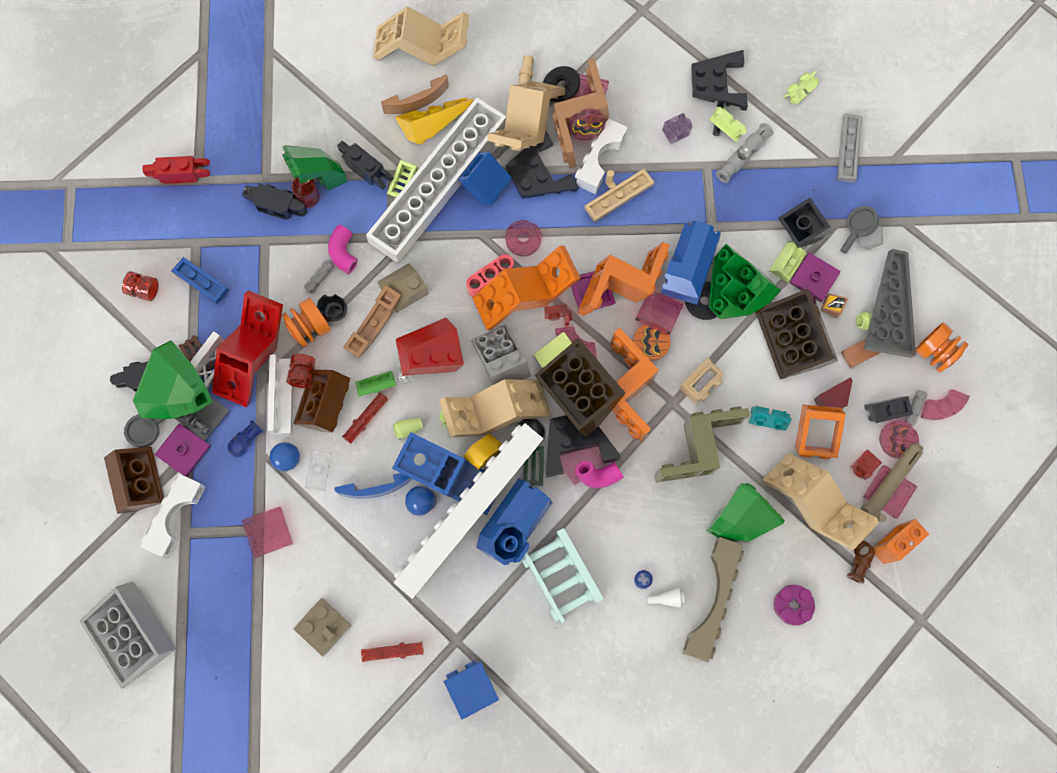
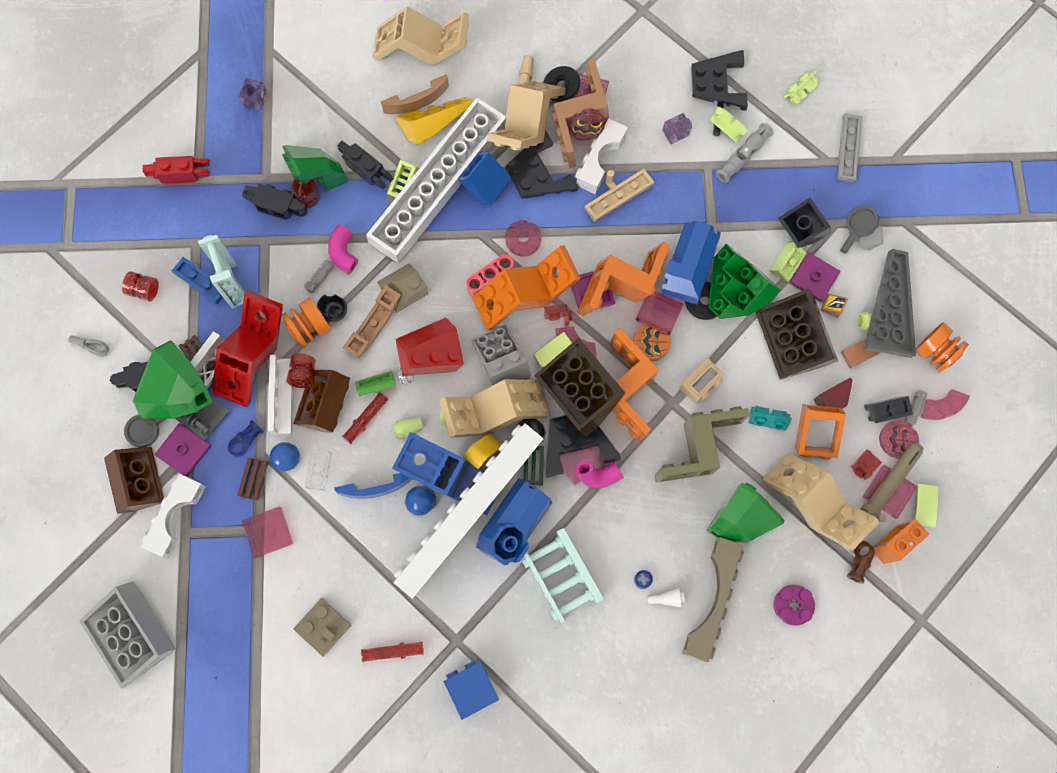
(84, 344): none -> light grey piece
(223, 262): none -> light aqua fence
(250, 461): none -> reddish brown tile
(252, 87): none -> clear purple brick
(926, 505): none -> yellowish green slope

